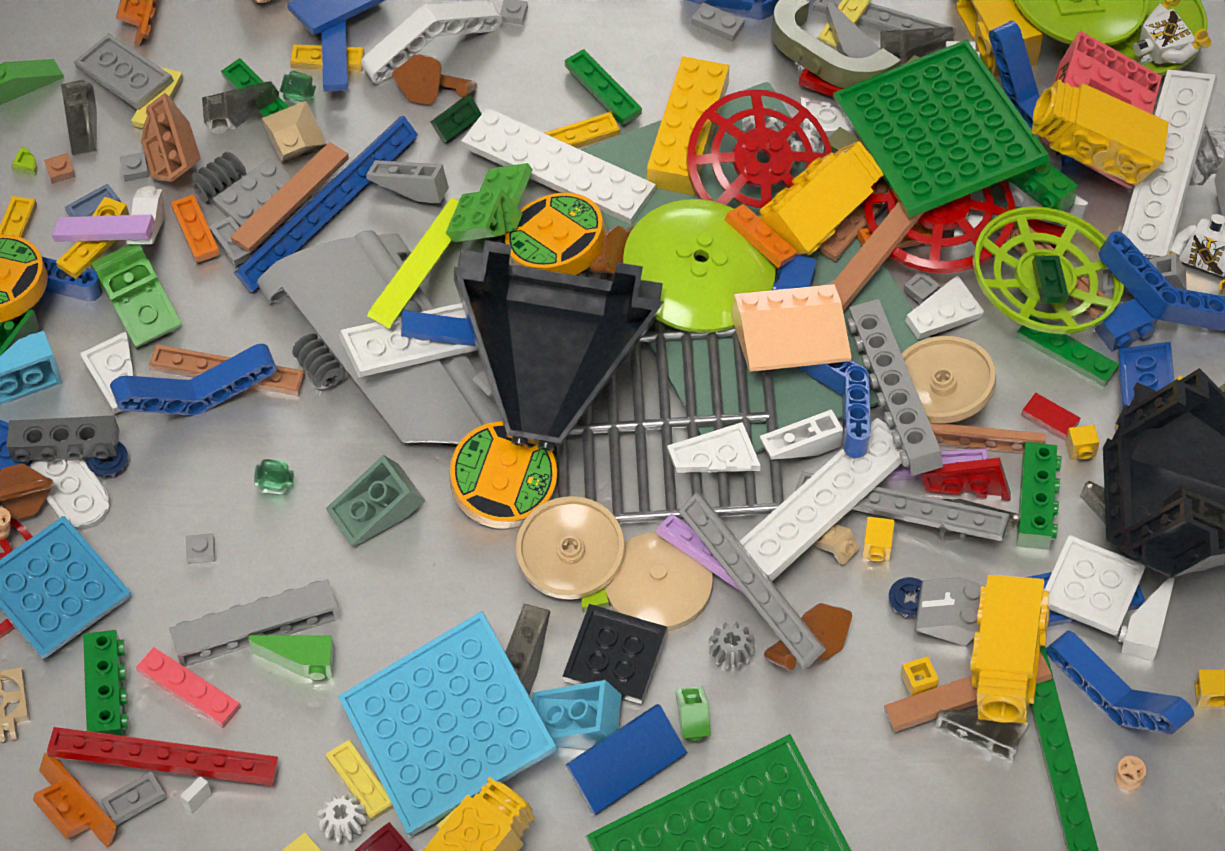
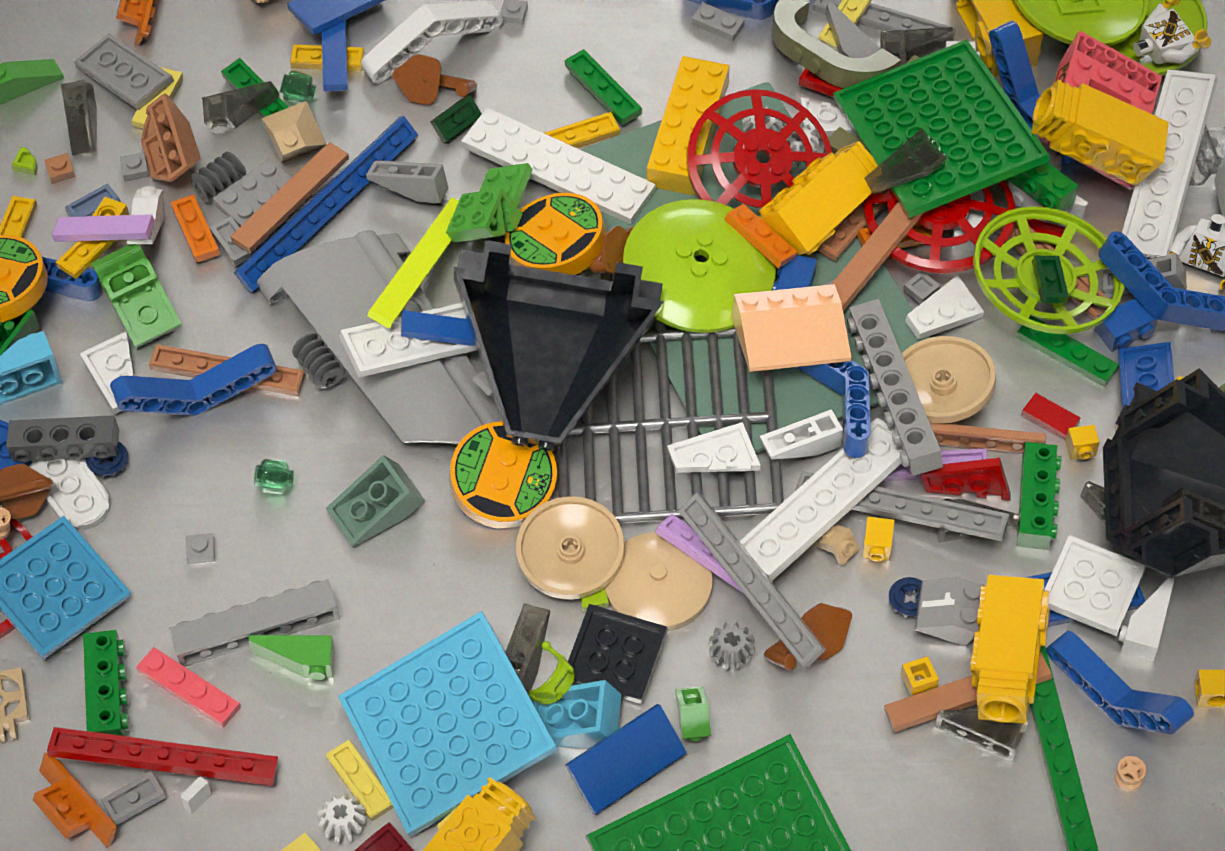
(554, 689): none -> lime helmet
(909, 162): none -> clear smoke slope

